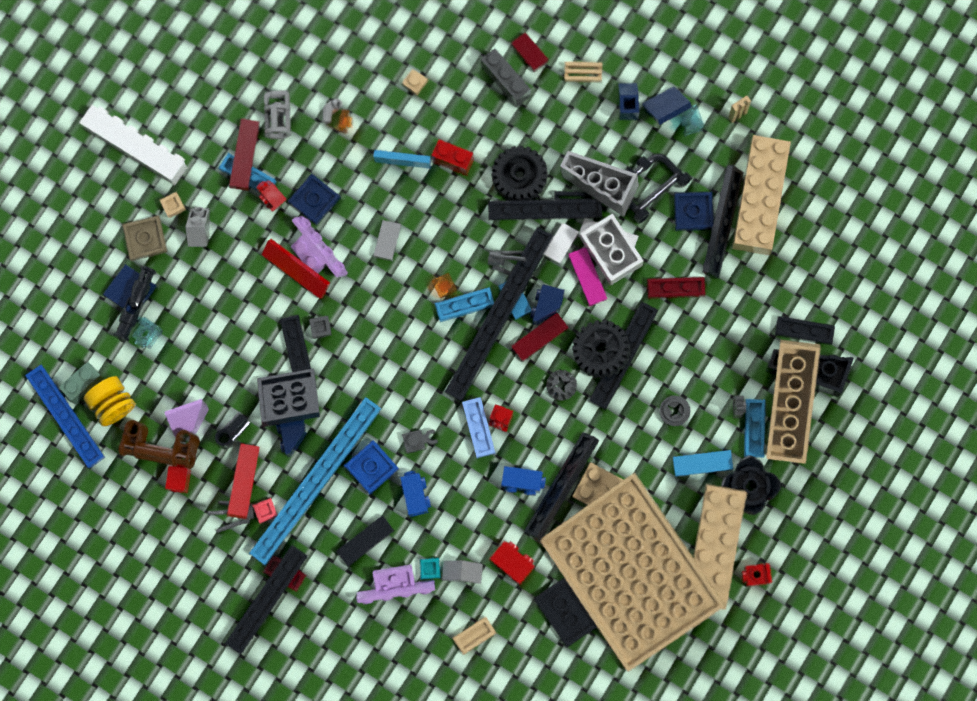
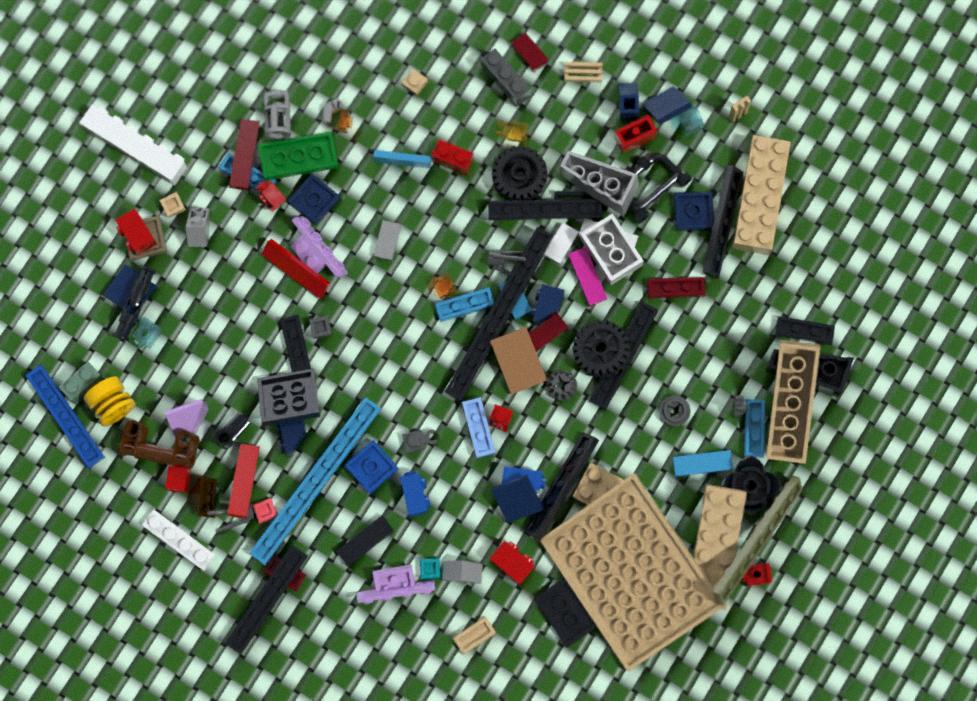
(135, 231): none -> red brick
(179, 540): none -> white plate
(203, 497): none -> dark brown slope
(298, 156): none -> green tile
(516, 131): none -> clear yellow plate
(517, 498): none -> dark blue tile
(518, 360): none -> medium nougat tile
(635, 134): none -> red brick
(757, 540): none -> olive plate

